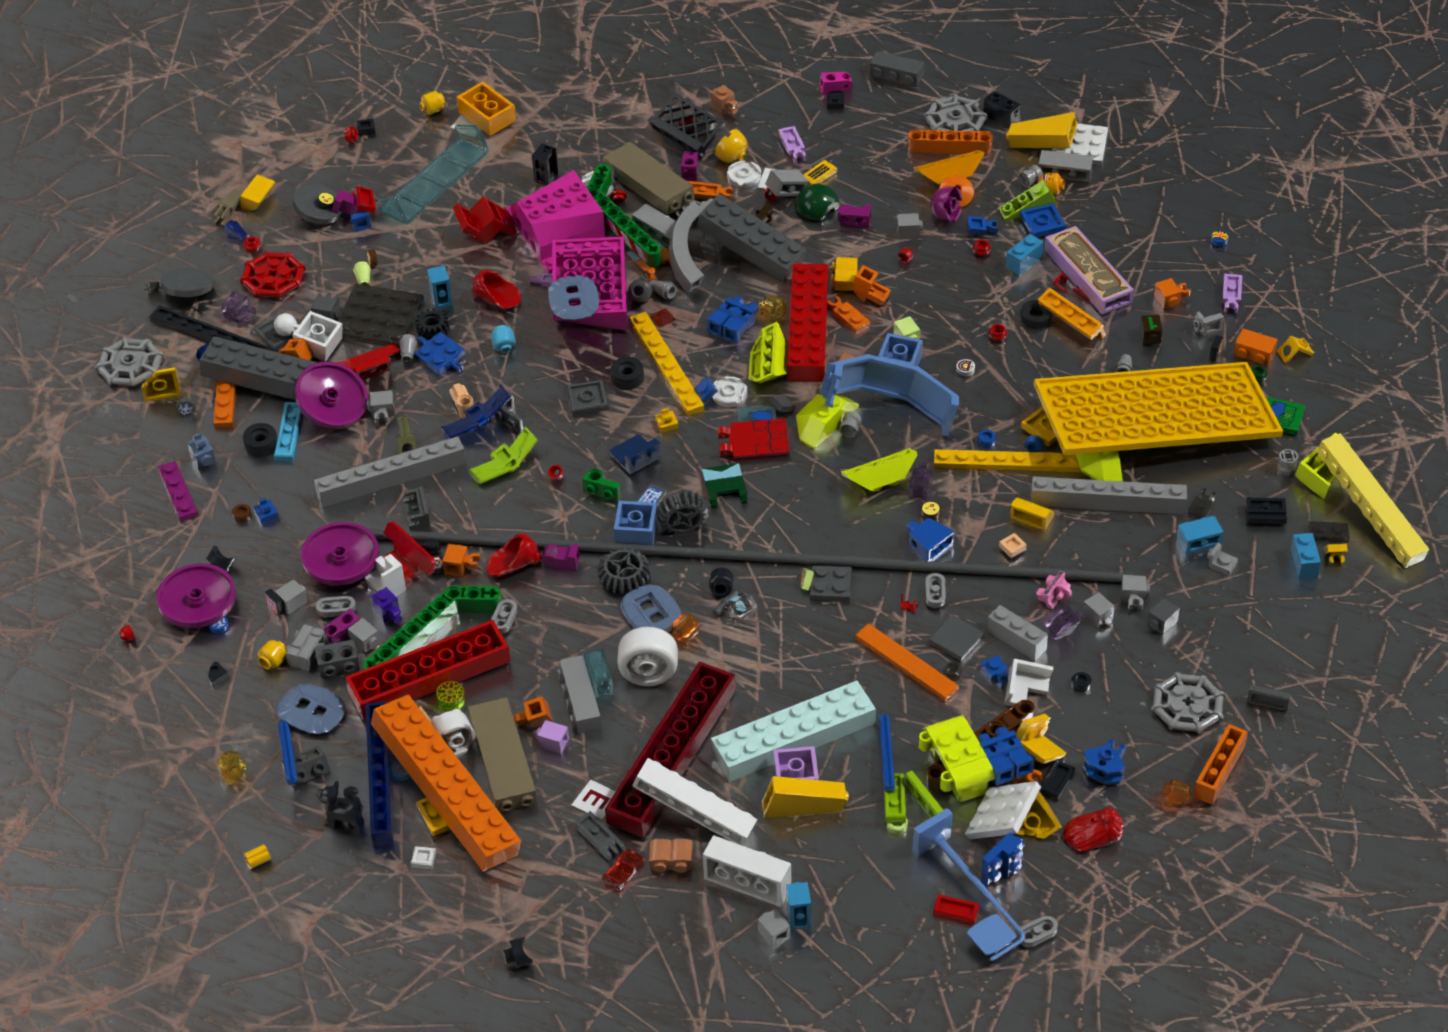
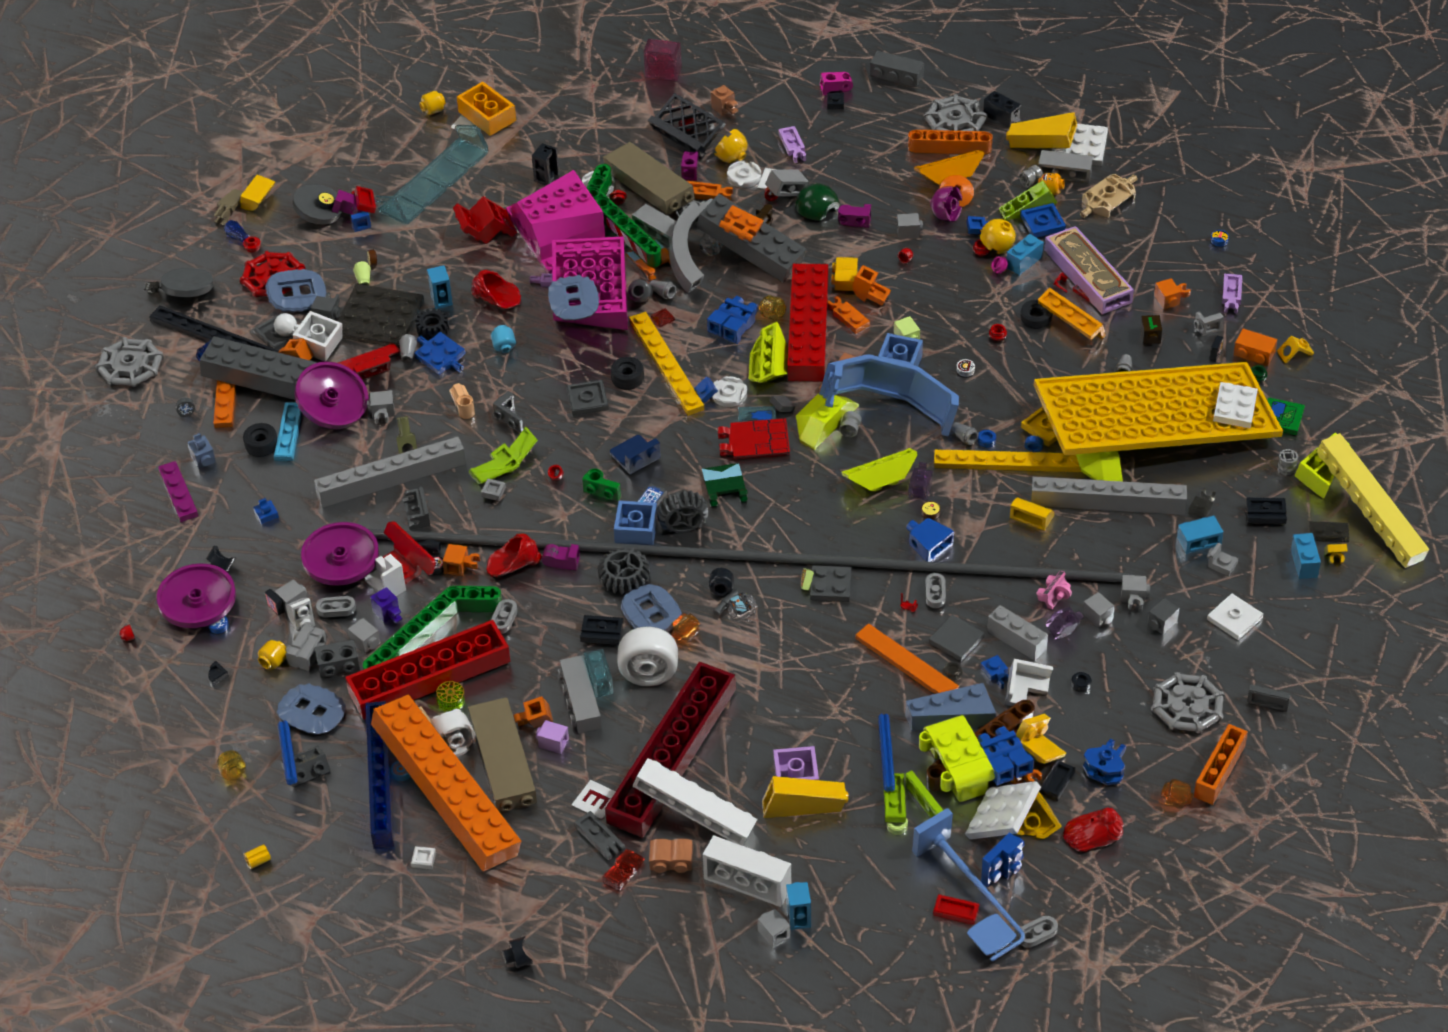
(161, 385): yellow slope -> none
(238, 307): clear purple brick -> none
(241, 513): reddish brown tile -> none
(294, 279): none -> sand blue piece
(300, 613): none -> white slope
(338, 629): magenta leg -> none
(343, 809): black animal -> none
(350, 134): red plate -> none
(366, 127): black tile -> none
(431, 817): yellow plate -> none
(477, 415): clear blue plate -> none
(493, 489): none -> light grey plate
(601, 629): none -> black plate
(662, 59): none -> clear pink brick
(666, 421): yellow tile -> none
(741, 223): none -> orange plate
(801, 725): light aqua brick -> none
(820, 172): yellow tile -> none
(965, 433): none -> light grey cone
(968, 701): none -> sand blue wedge
(998, 235): none -> yellow cylinder
(999, 264): none -> dark pink plate
(1012, 545): light nougat plate -> none
(1101, 202): none -> tan plate
(1235, 405): none -> white plate
(1235, 616): none -> white plate

